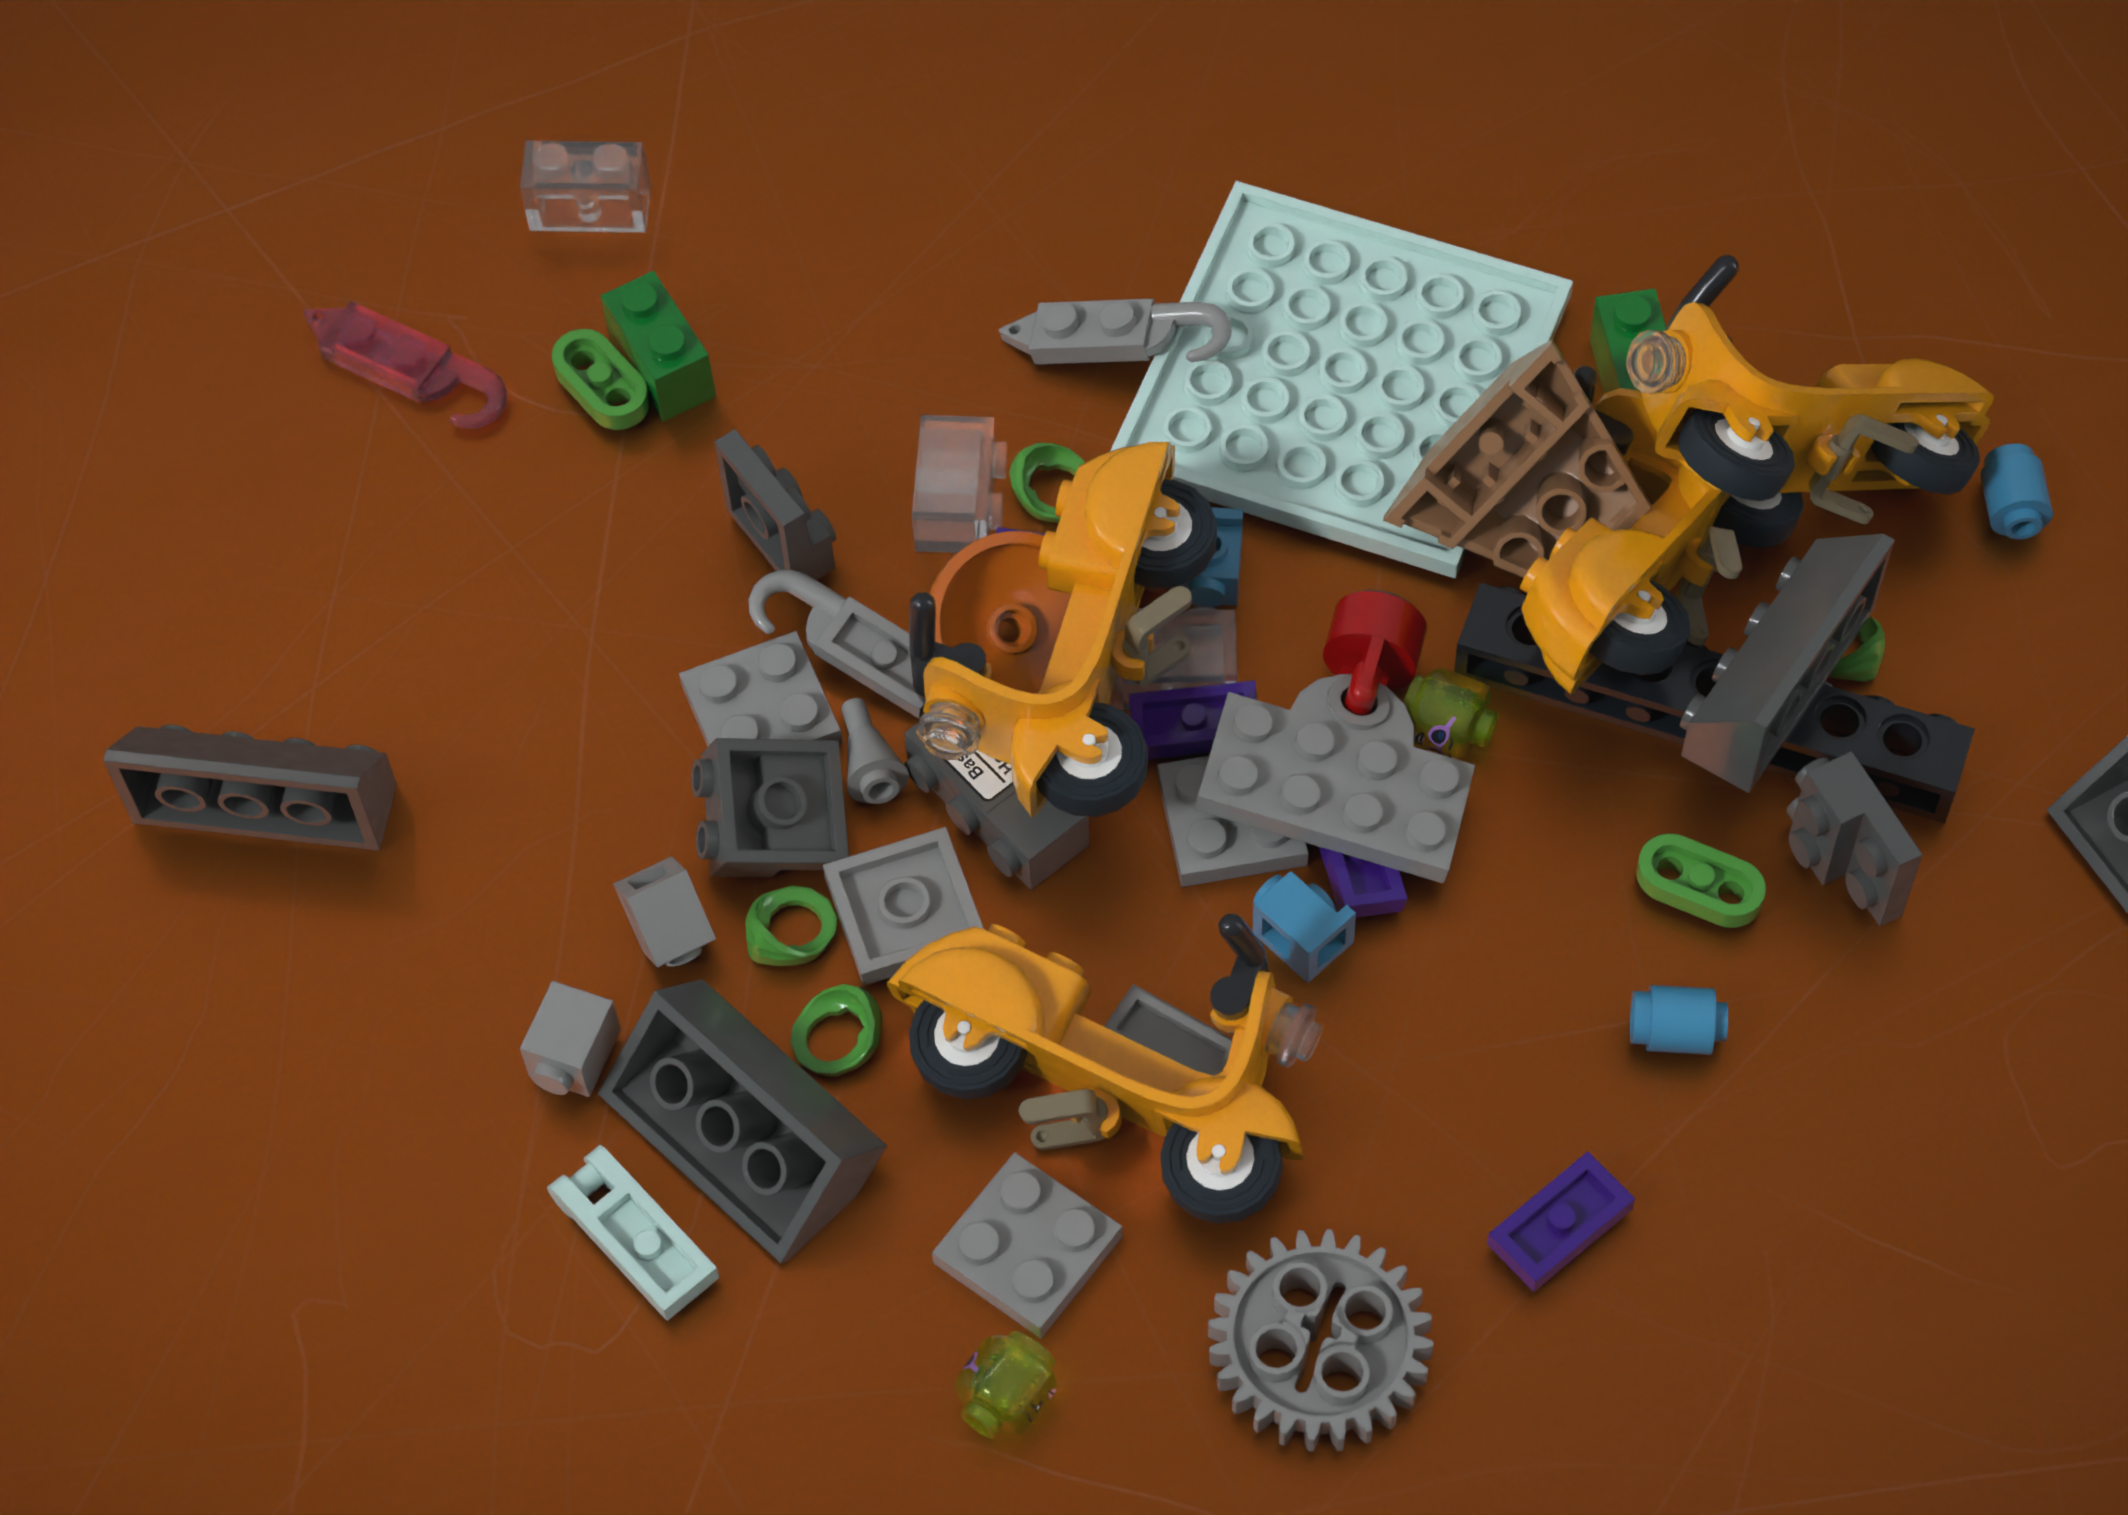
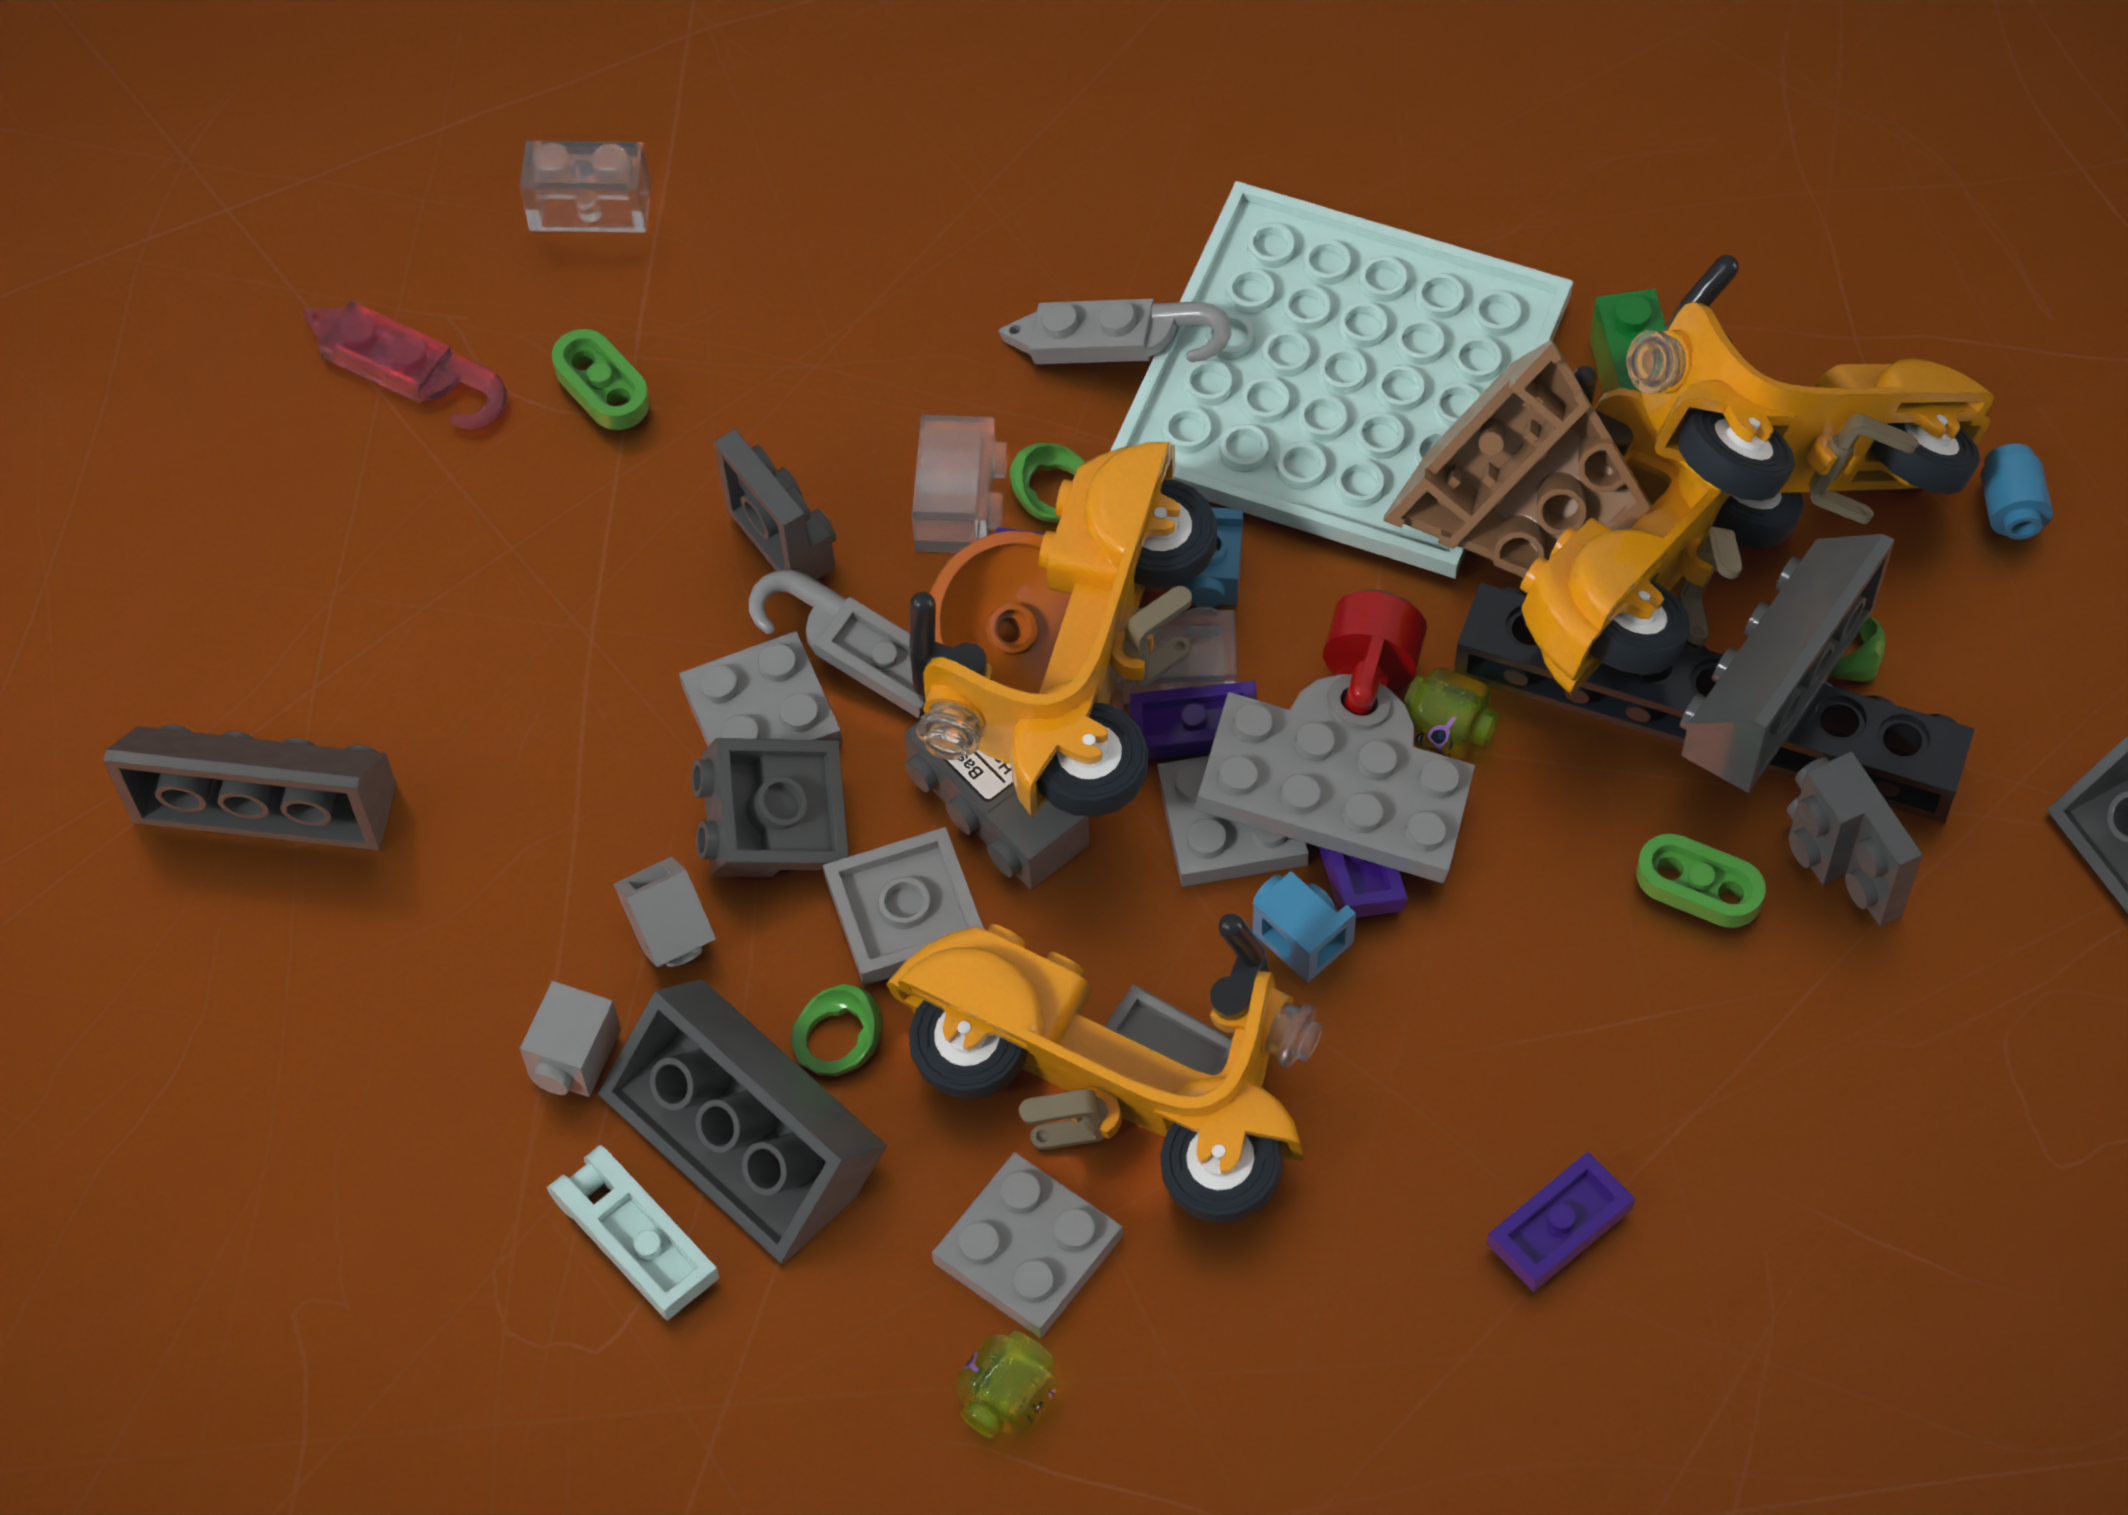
(659, 345): green brick -> none
(765, 948): bright green piece -> none
(872, 766): light grey cone -> none
(1379, 1358): light grey gear -> none
(1678, 1019): dark azure brick -> none

